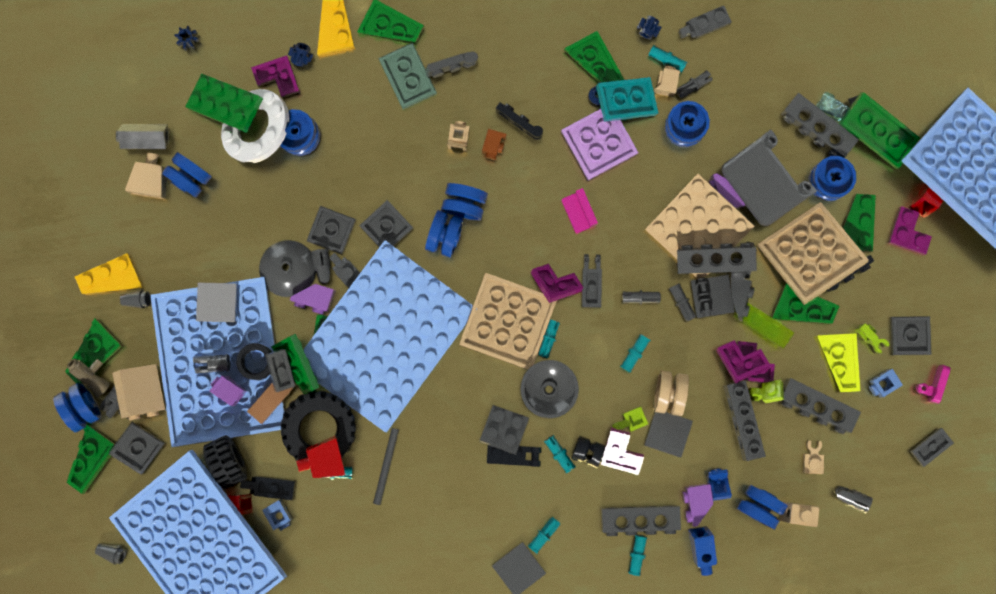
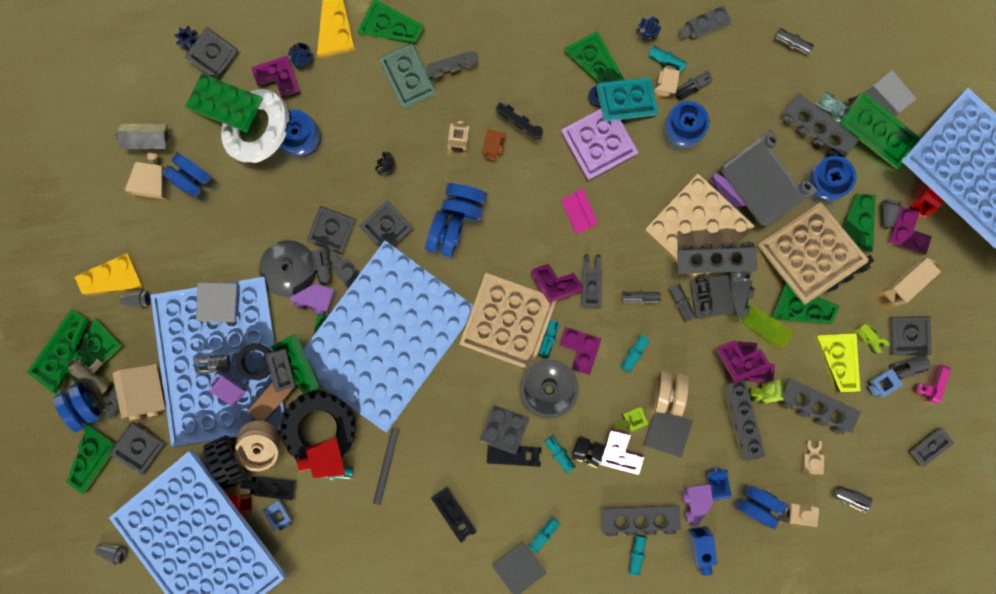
(53, 360): none -> green wing
(211, 53): none -> dark grey tile
(257, 445): none -> tan wheel
(385, 163): none -> black plate
(453, 514): none -> black plate
(586, 348): none -> magenta plate
(794, 41): none -> dark grey pin
(891, 93): none -> light grey tile
(891, 211): none -> dark grey cone
(912, 281): none -> tan brick
(912, 367): none -> dark grey hinge

